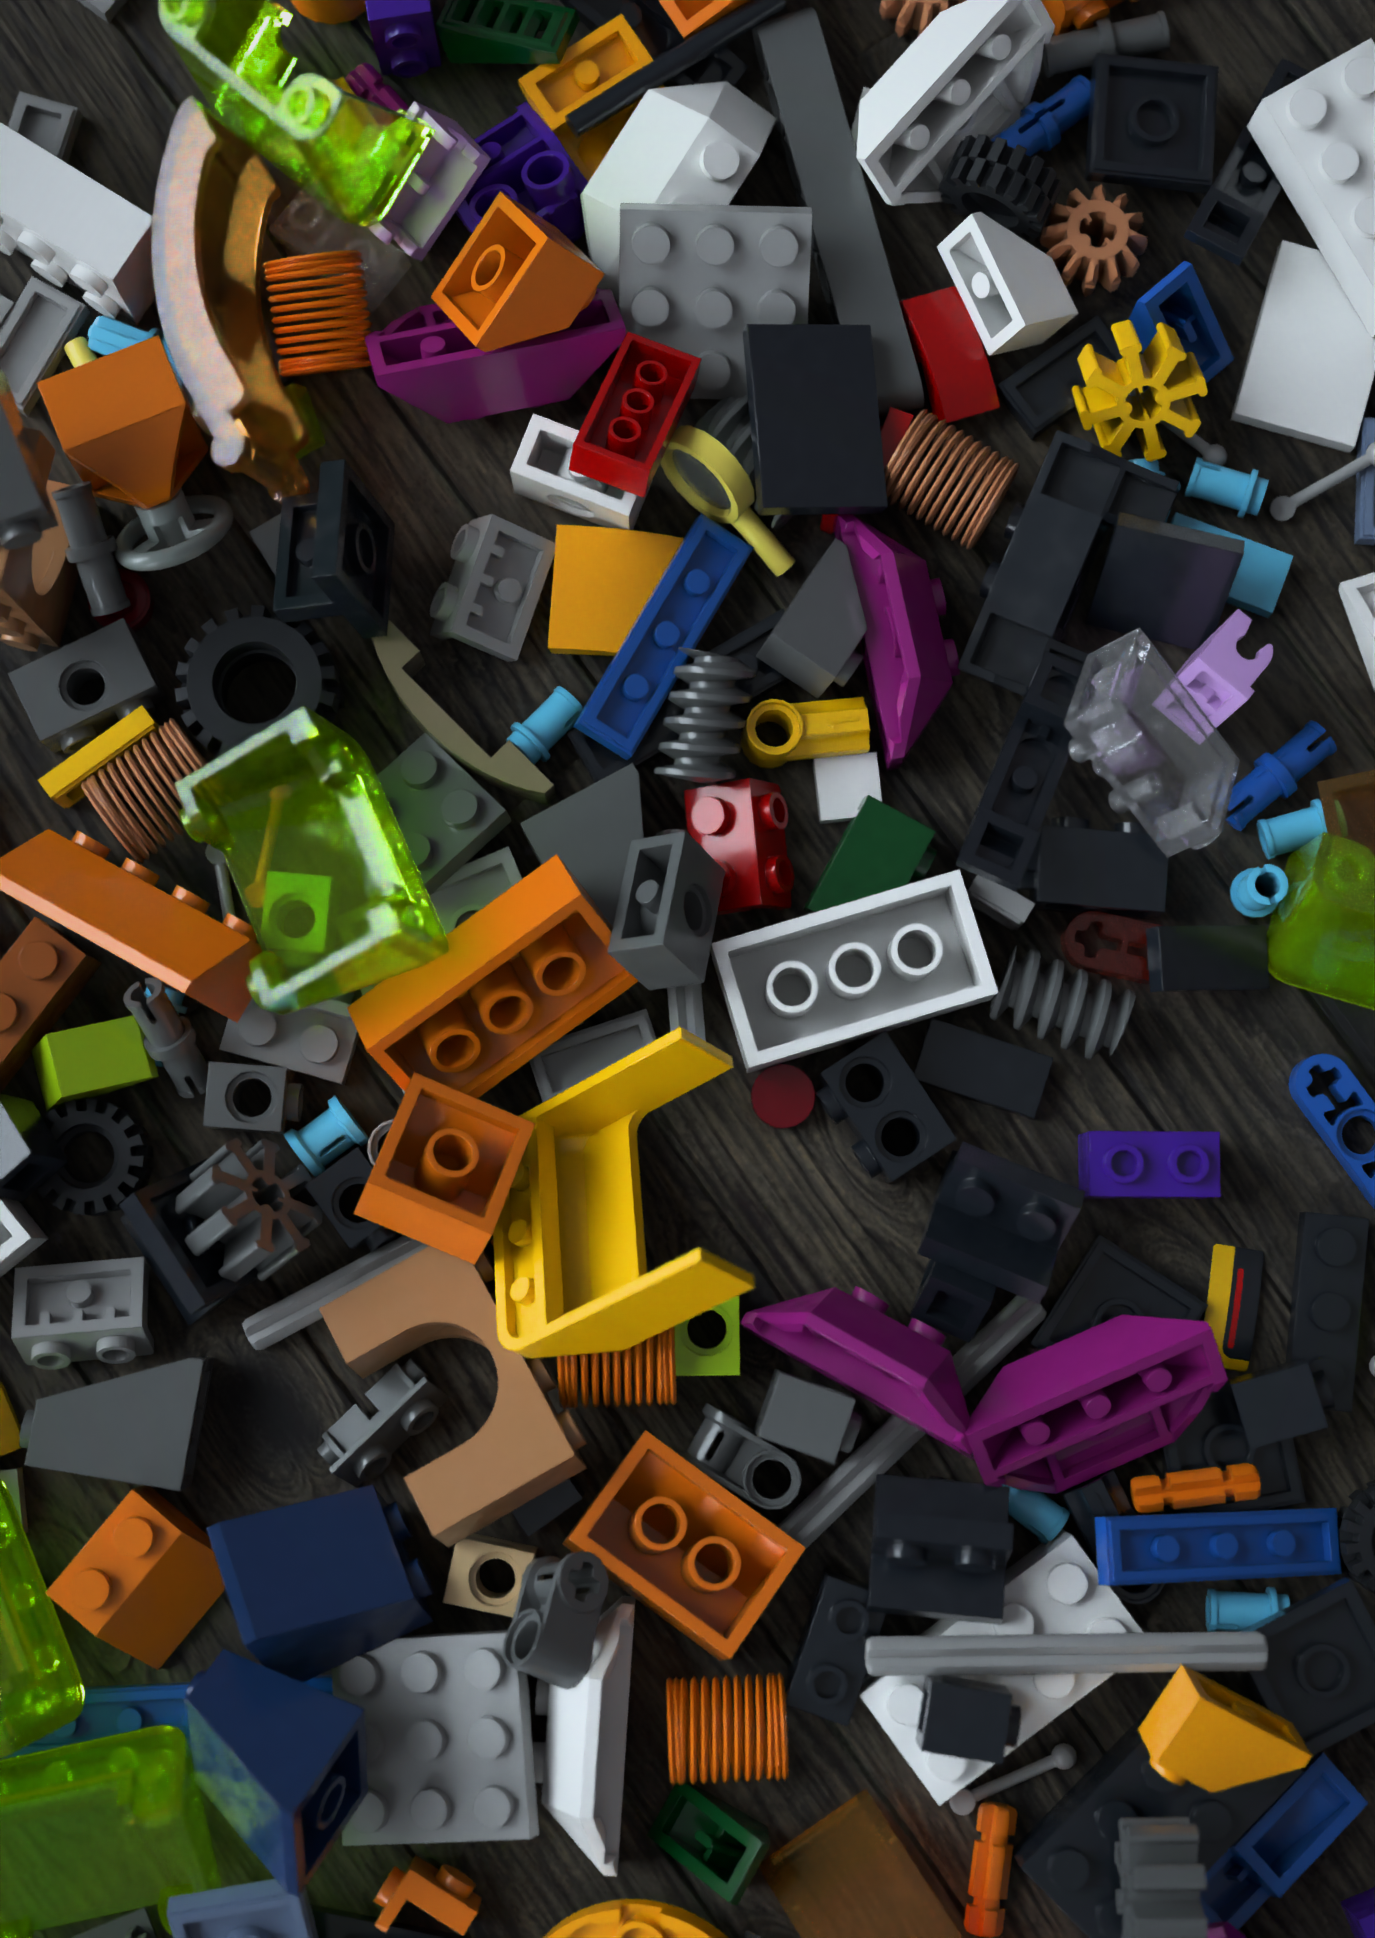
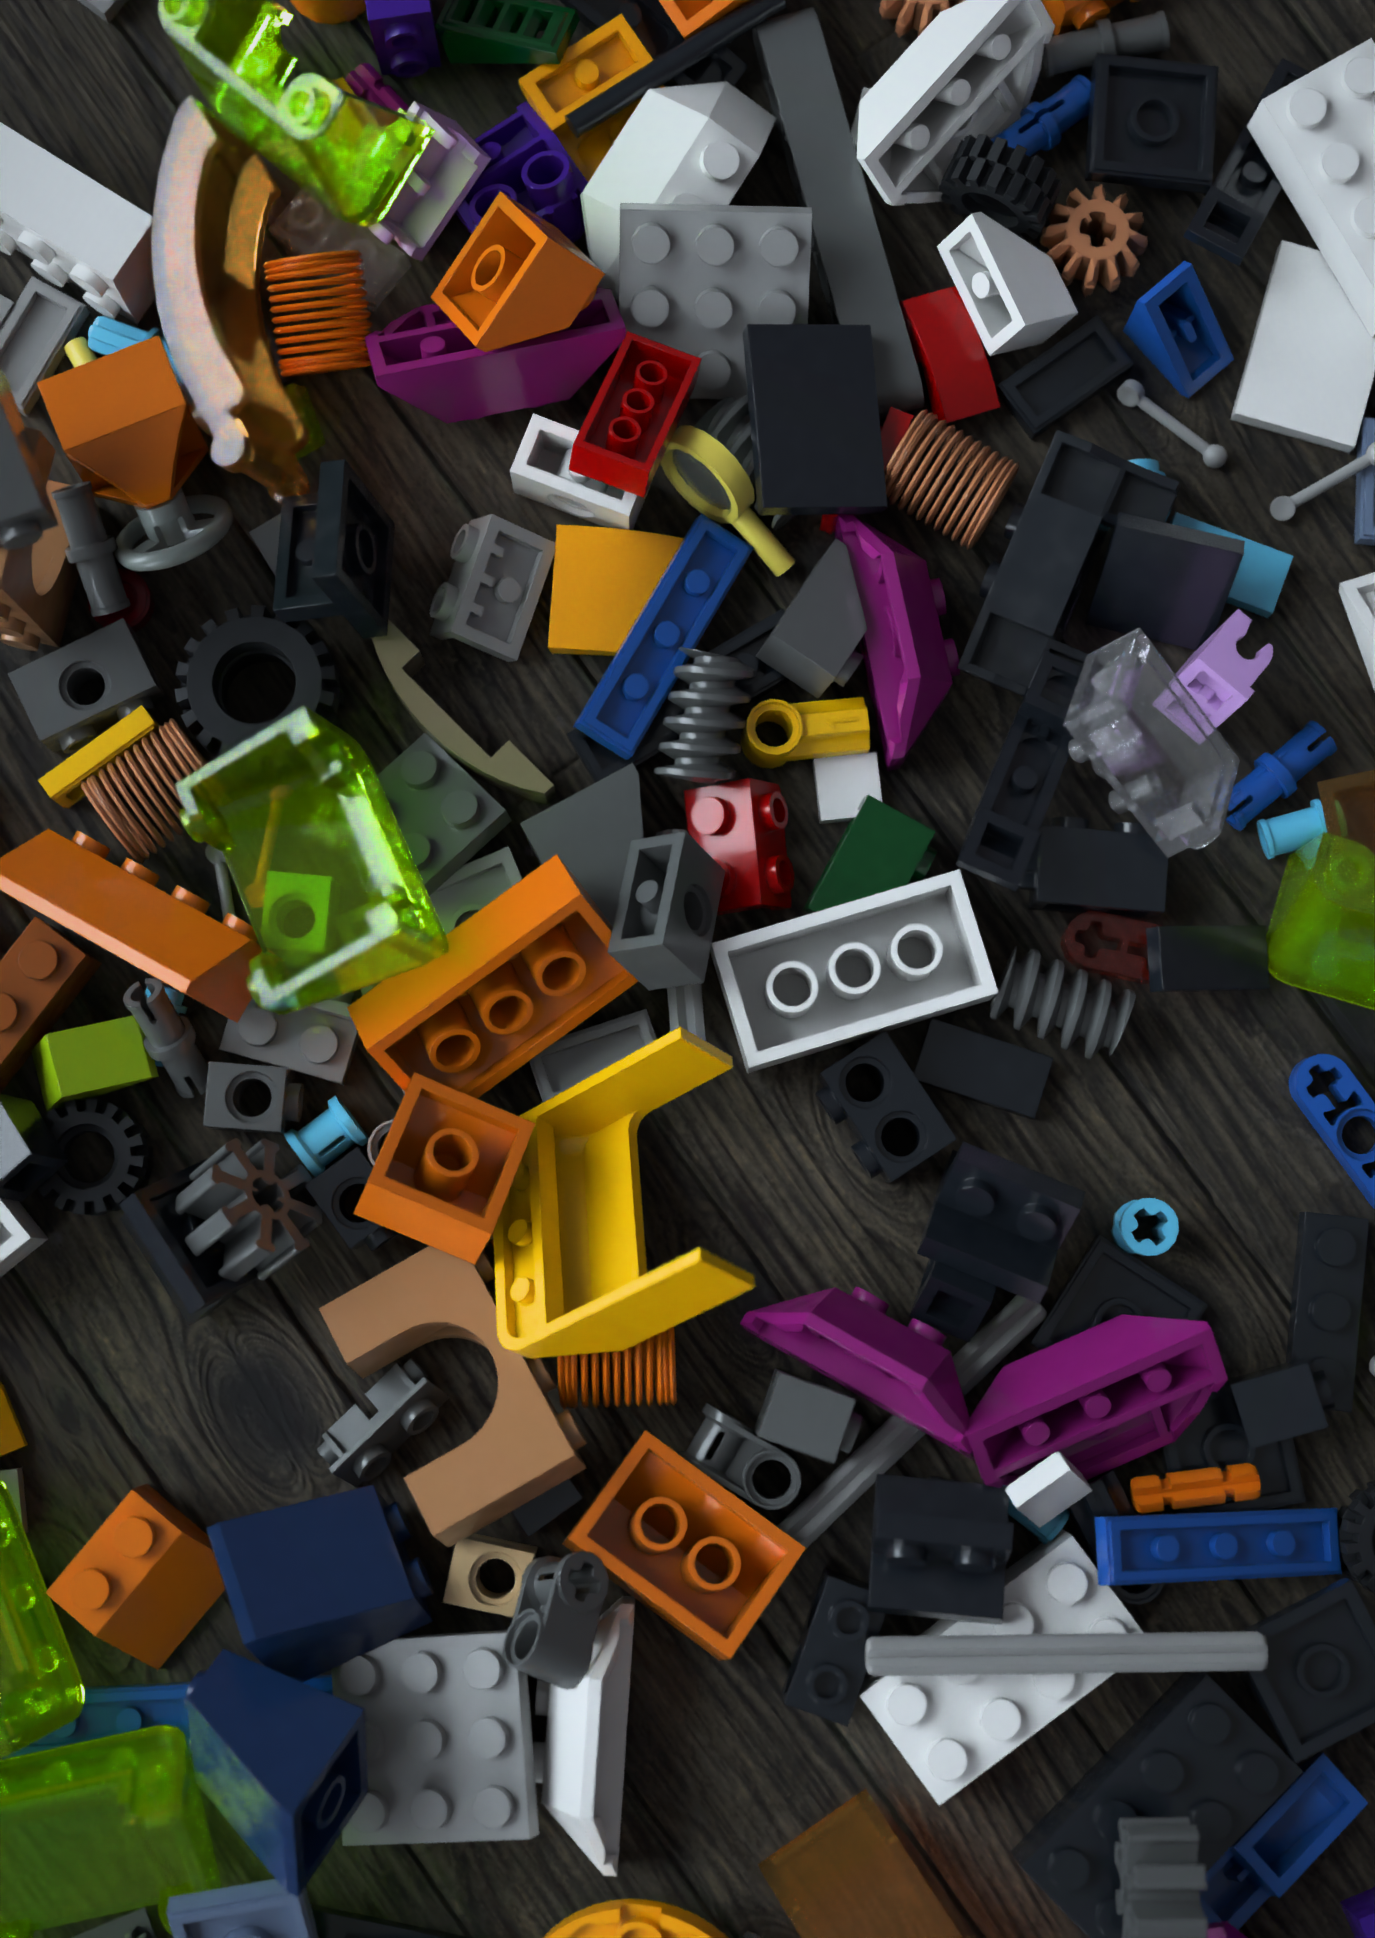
(46, 123): light grey tile -> none
(82, 1312): light grey bracket -> none
(124, 1428): dark grey slope -> none
(303, 1306): light grey axle -> none
(441, 1893): orange bracket -> none
(546, 725): medium azure pin -> none
(711, 1839): dark green slope -> none
(712, 1361): lime brick -> none
(721, 1736): orange piece -> none
(782, 1096): dark red tile -> none
(964, 1801): light grey hinge -> none
(967, 1719): black brick -> none
(990, 1869): orange axle -> none
(999, 902): light grey tile -> none
(1048, 1489): none -> white tile
(1149, 1164): dark purple brick -> none
(1162, 367): yellow gear -> none
(1164, 1231): none -> medium azure bush
(1217, 1736): light orange slope -> none
(1227, 487): medium azure pin -> none
(1234, 1302): sticker -> none
(1241, 1609): medium azure pin -> none
(1248, 900): medium azure pin -> none

